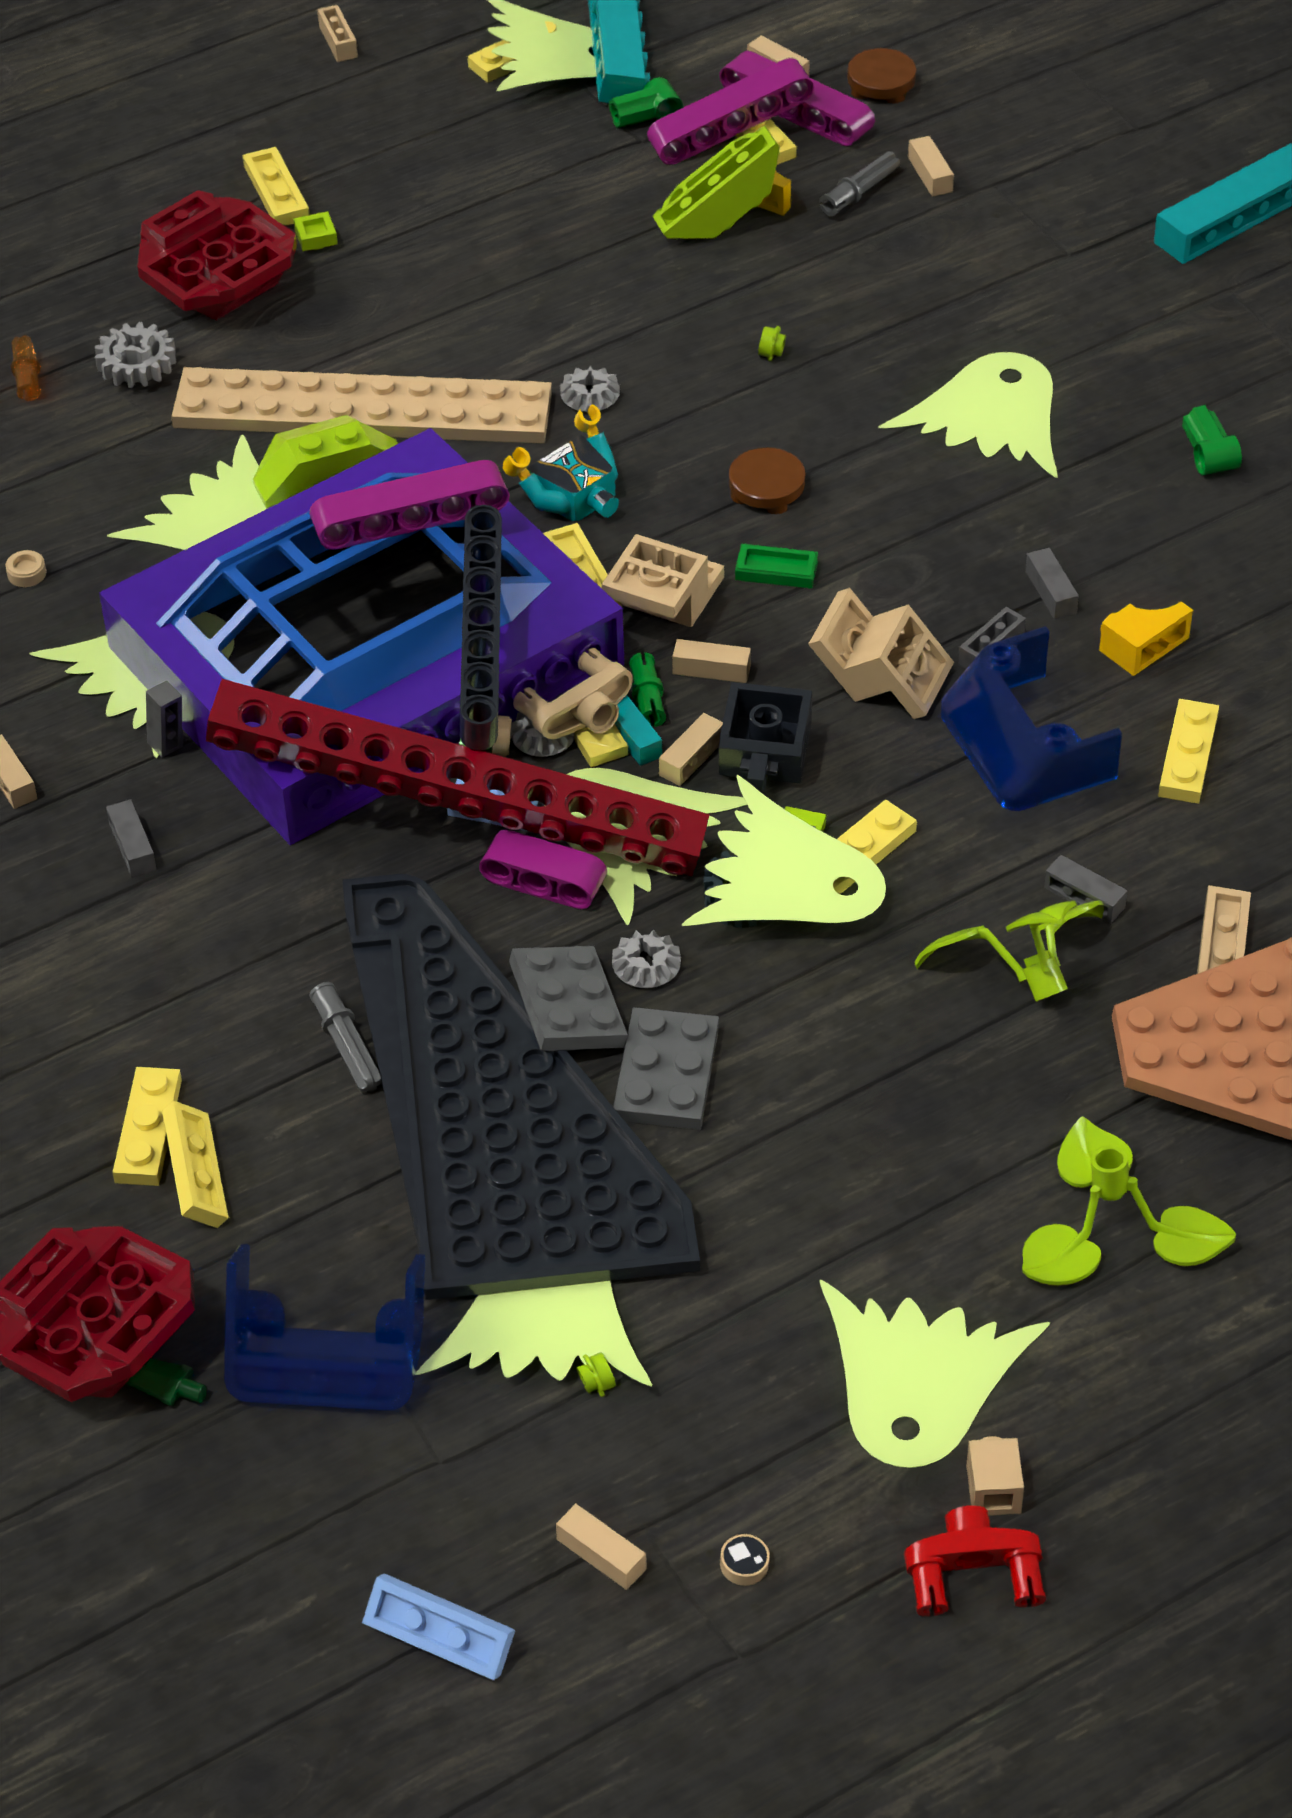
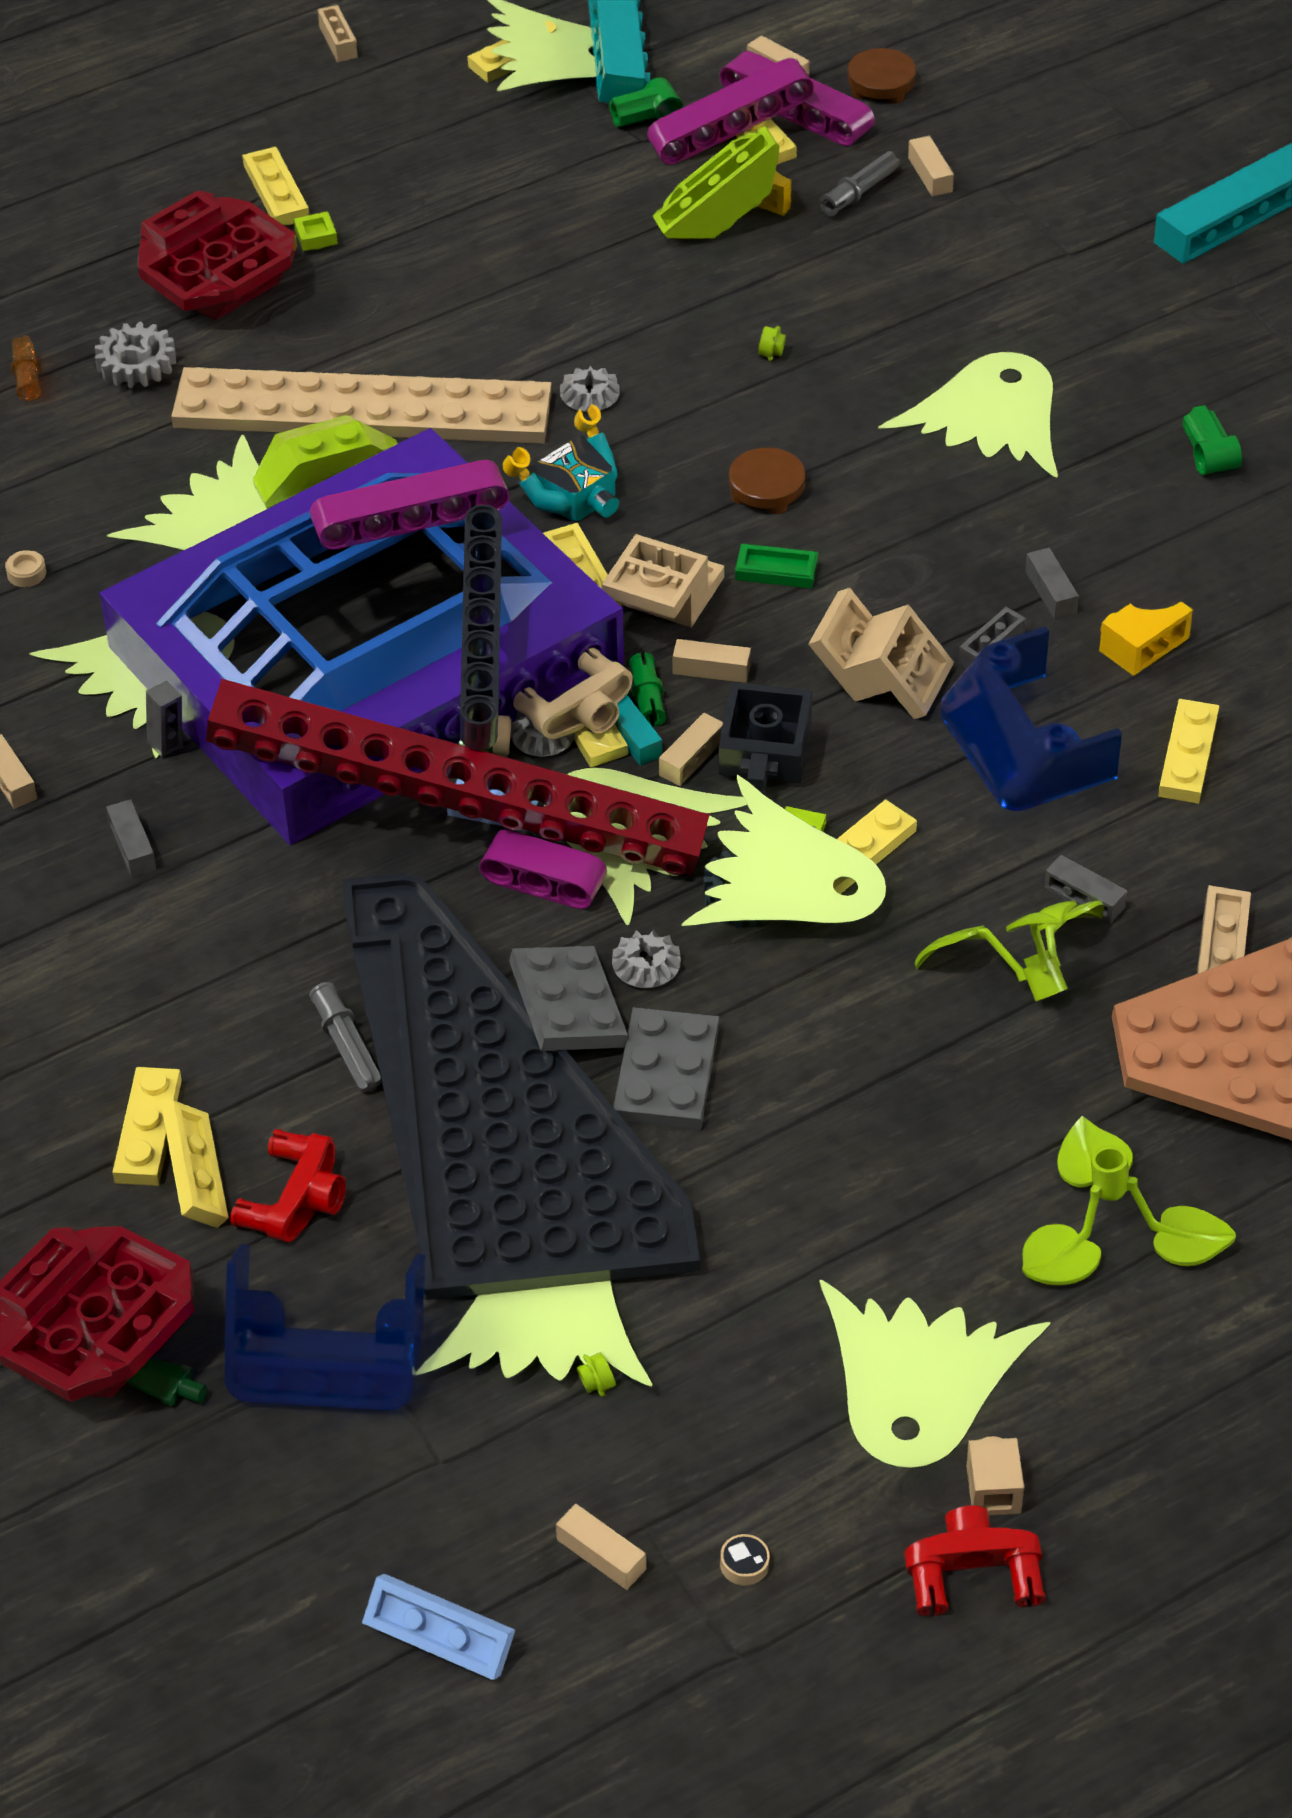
(307, 1191): none -> red connector

